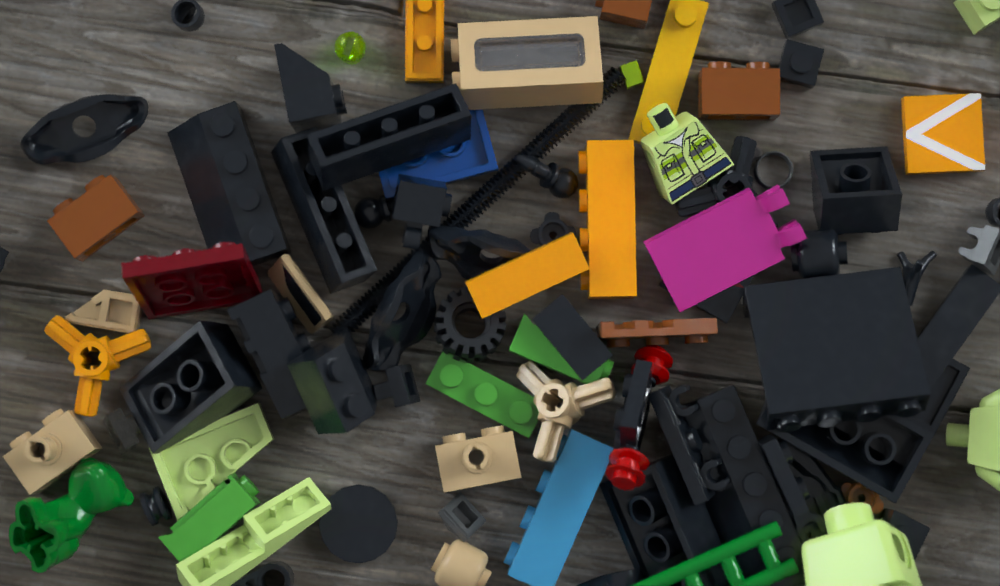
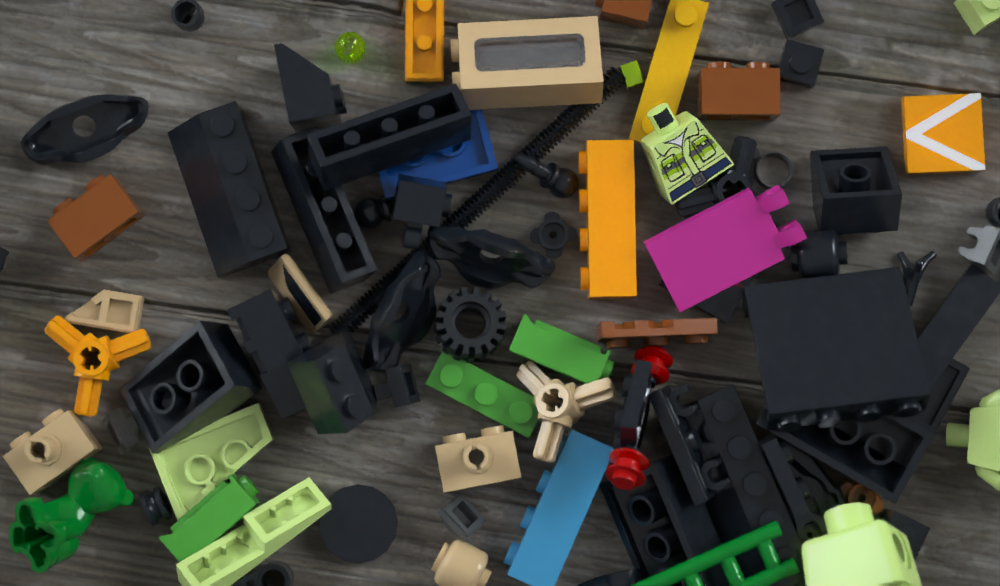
(192, 280): dark red plate -> none
(527, 275): light orange tile -> none
(572, 337): black tile -> none

